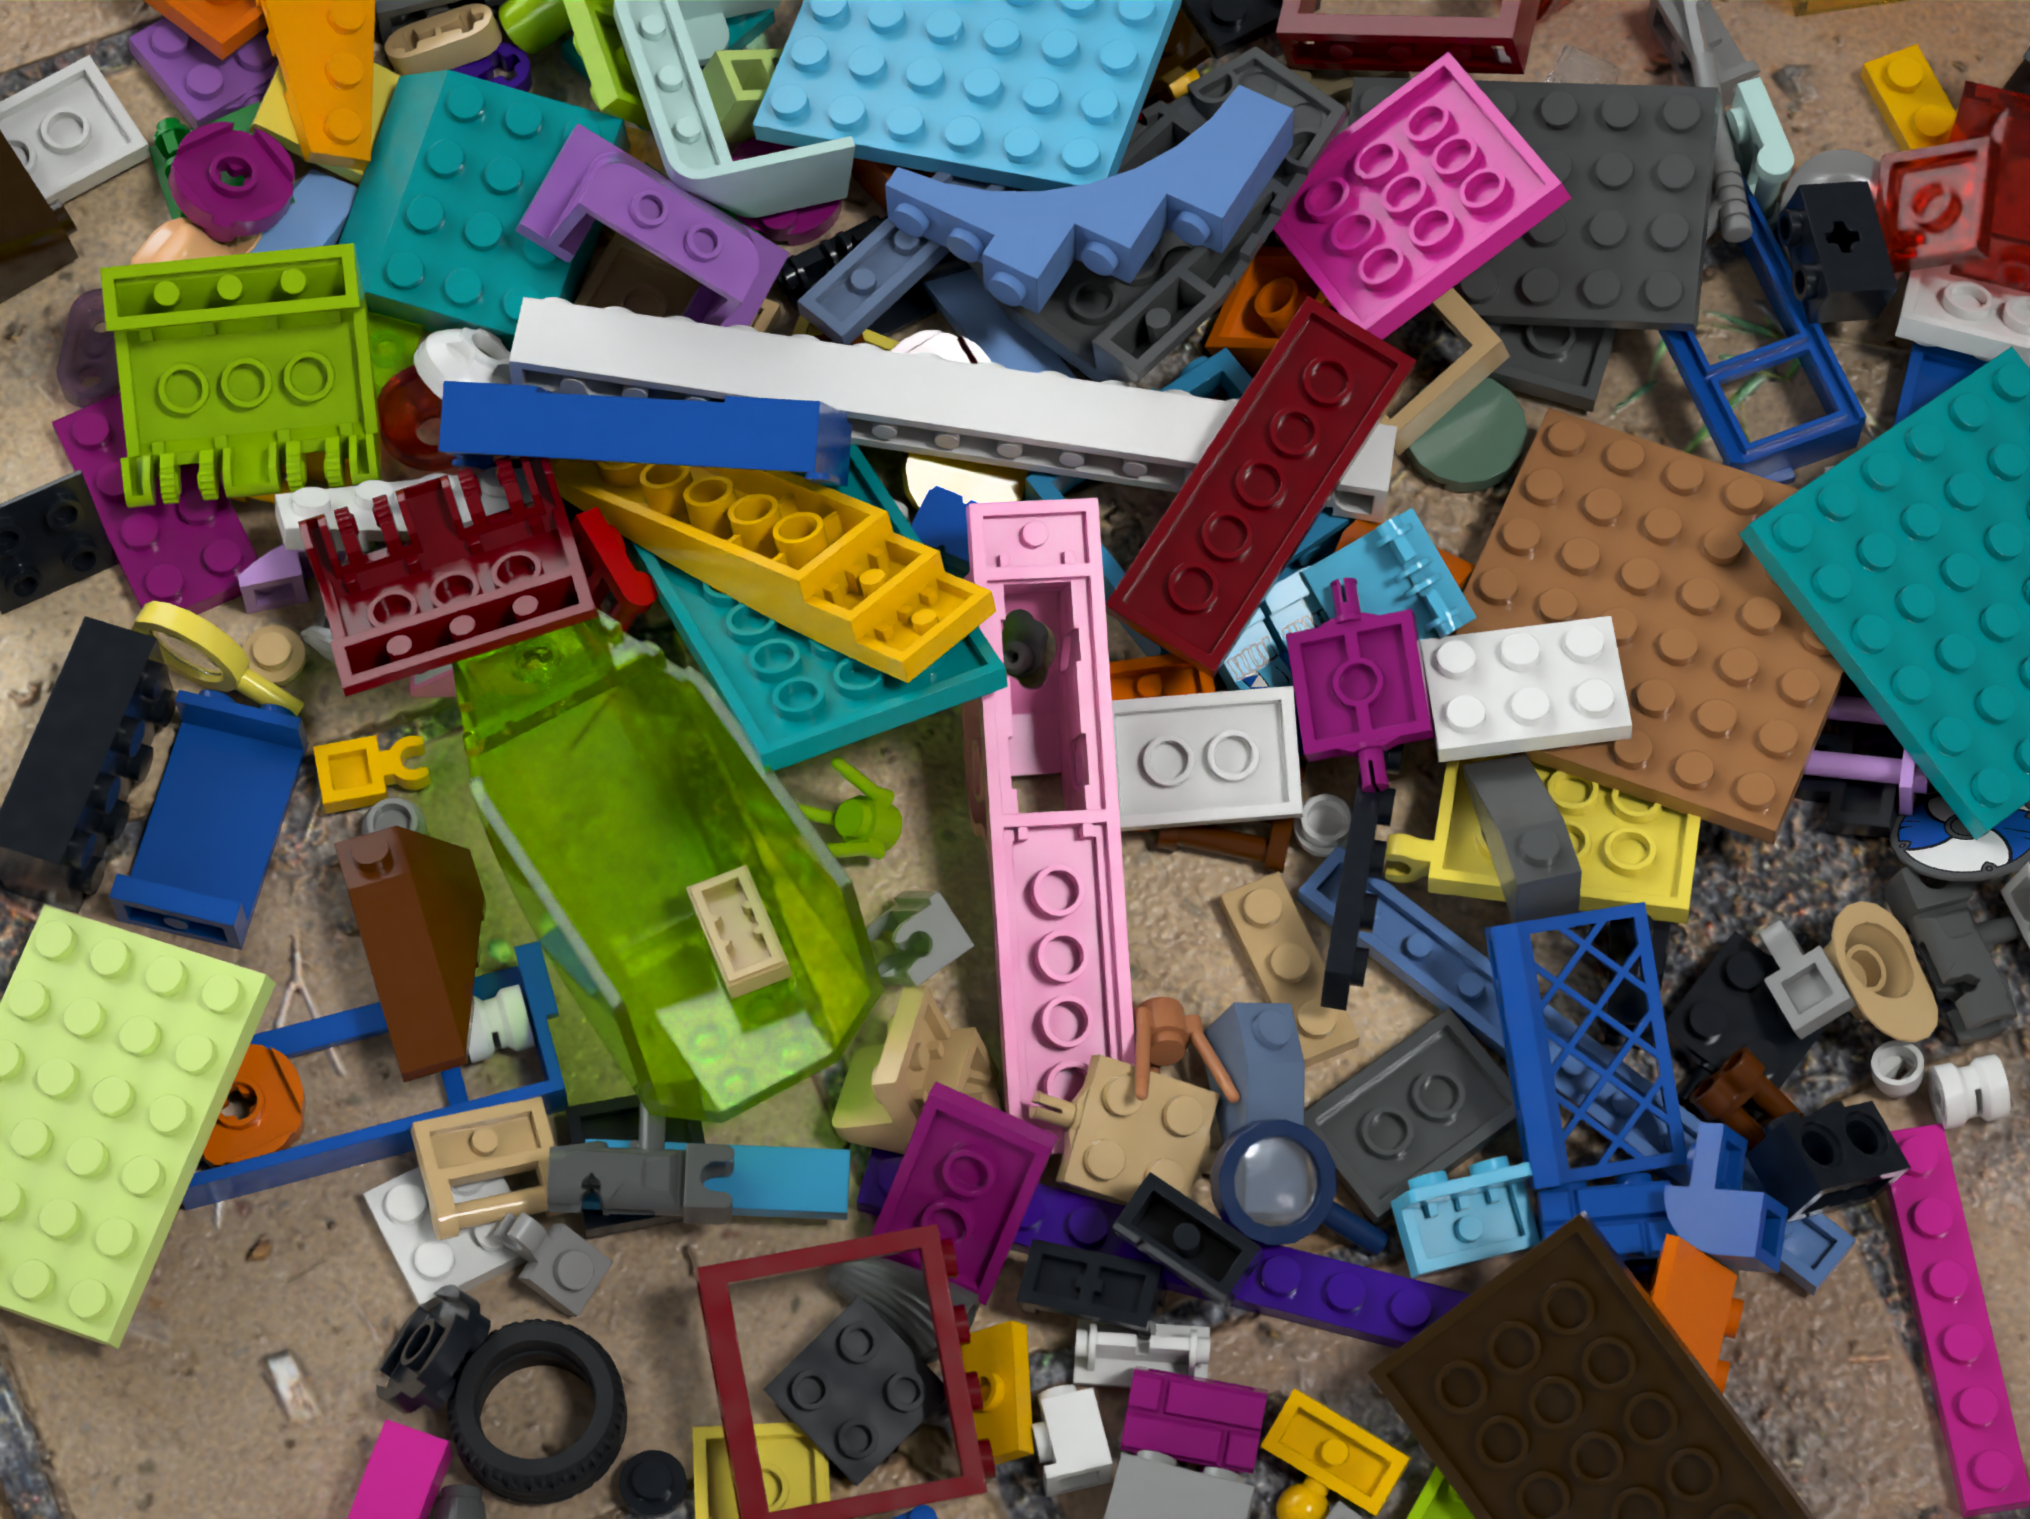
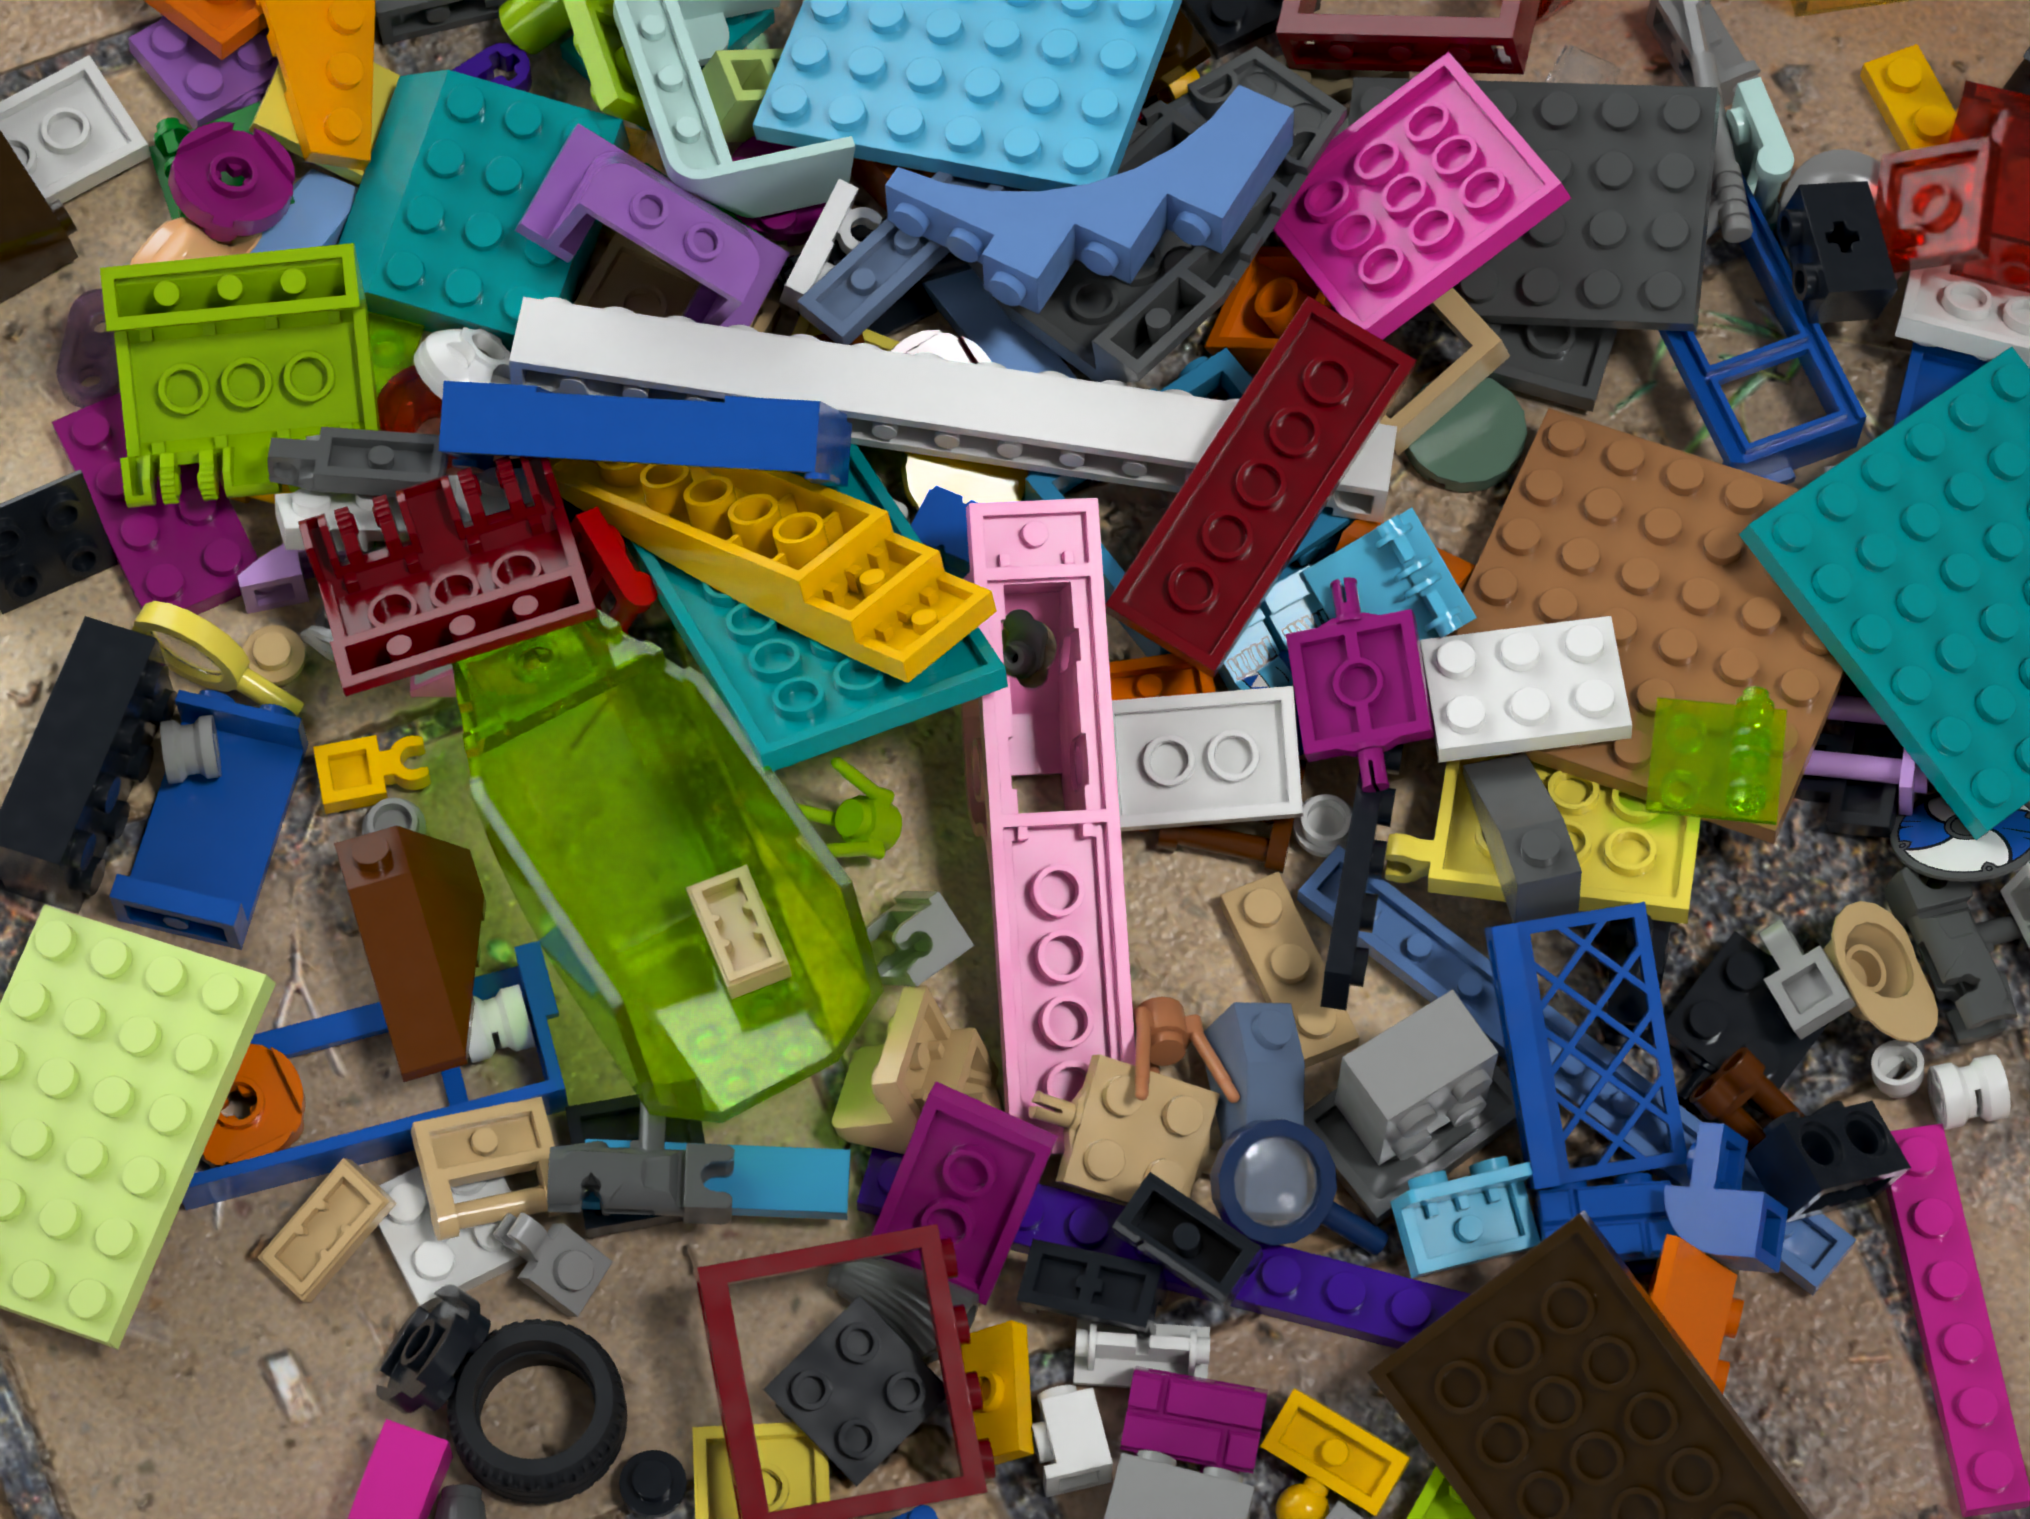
(190, 749): none -> light grey wheel
(327, 1230): none -> tan plate
(356, 461): none -> dark grey hinge
(444, 40): tan beam -> none
(832, 224): none -> white plate
(1416, 1079): none -> light grey brick
(1718, 758): none -> clear neon green hinge

